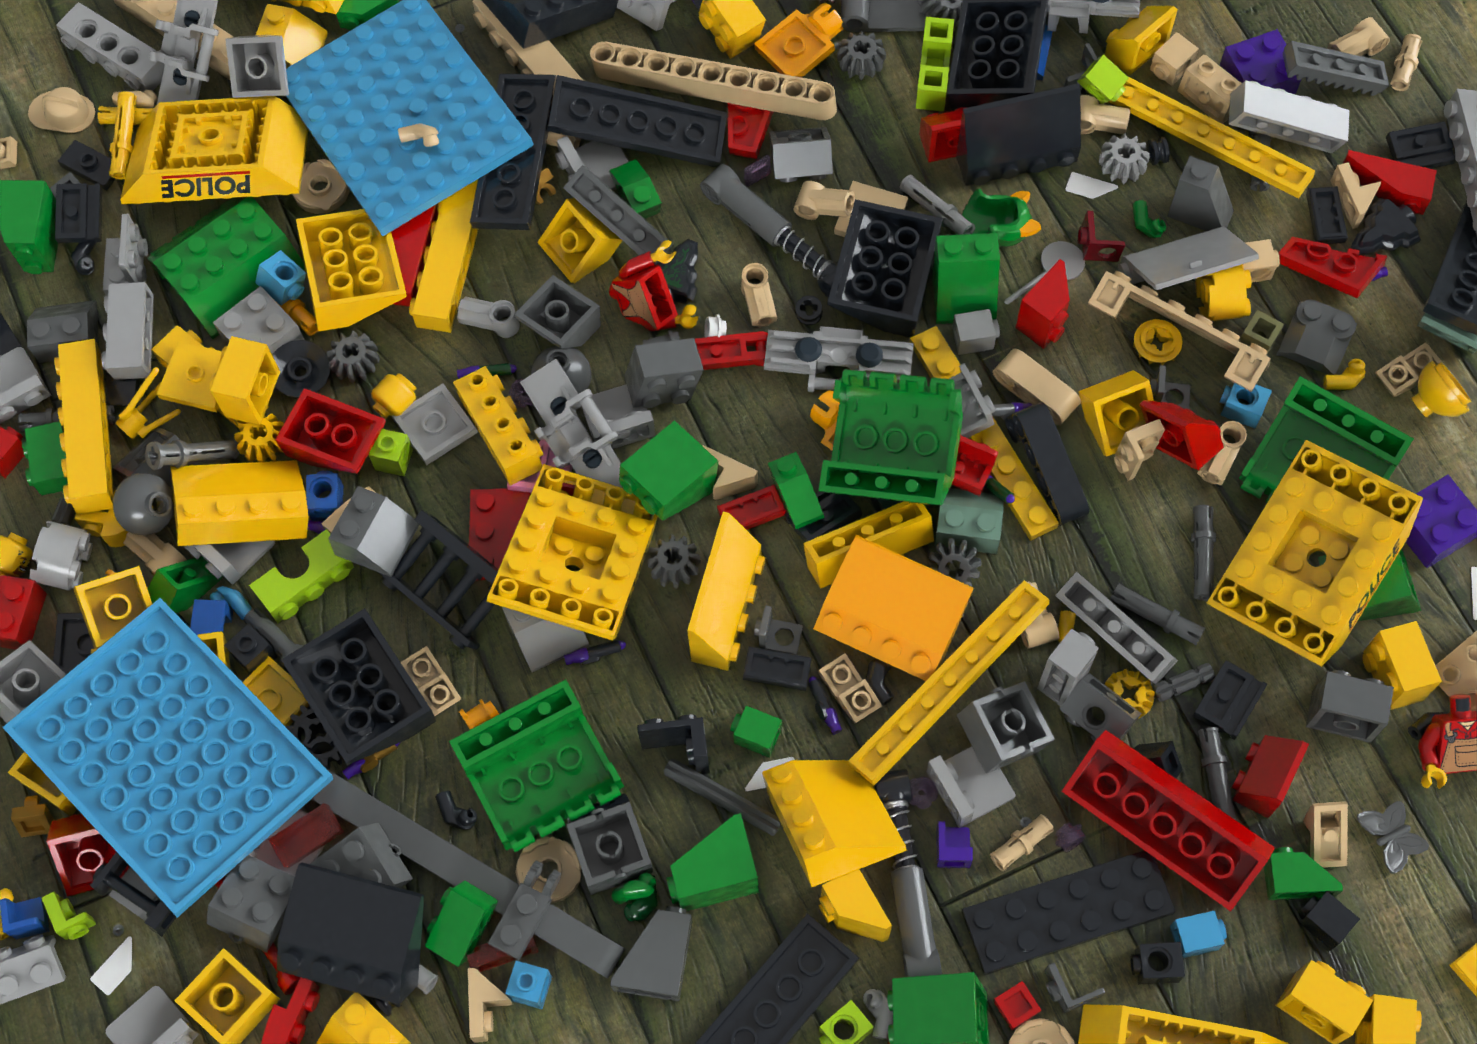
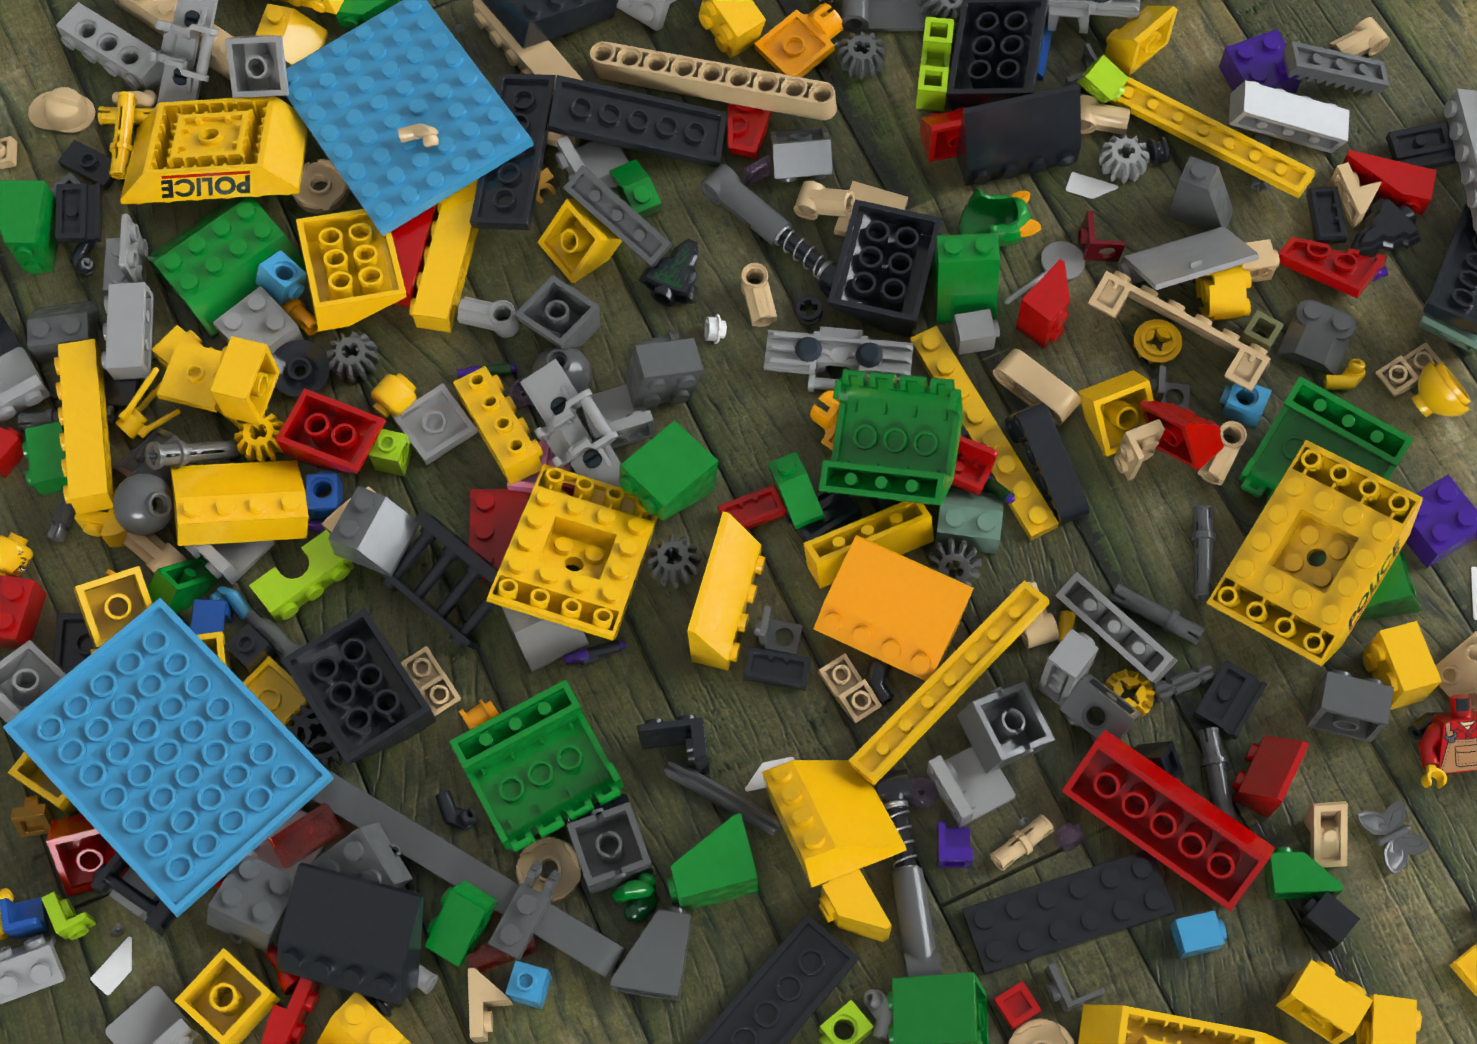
(60, 555): light grey brick -> none
(368, 762): piece -> none
(645, 294): red torso -> none
(732, 350): red plate -> none
(732, 475): tan slope -> none
(756, 731): green brick -> none
(823, 706): black piece -> none
(913, 188): light grey pin -> none
(975, 408): light grey bracket -> none
(1006, 410): dark grey piece -> none
(1144, 223): green arm -> none
(1170, 955): black brick -> none
(1173, 58): tan brick -> none
(1209, 88): tan bracket -> none
(1406, 62): tan pin -> none

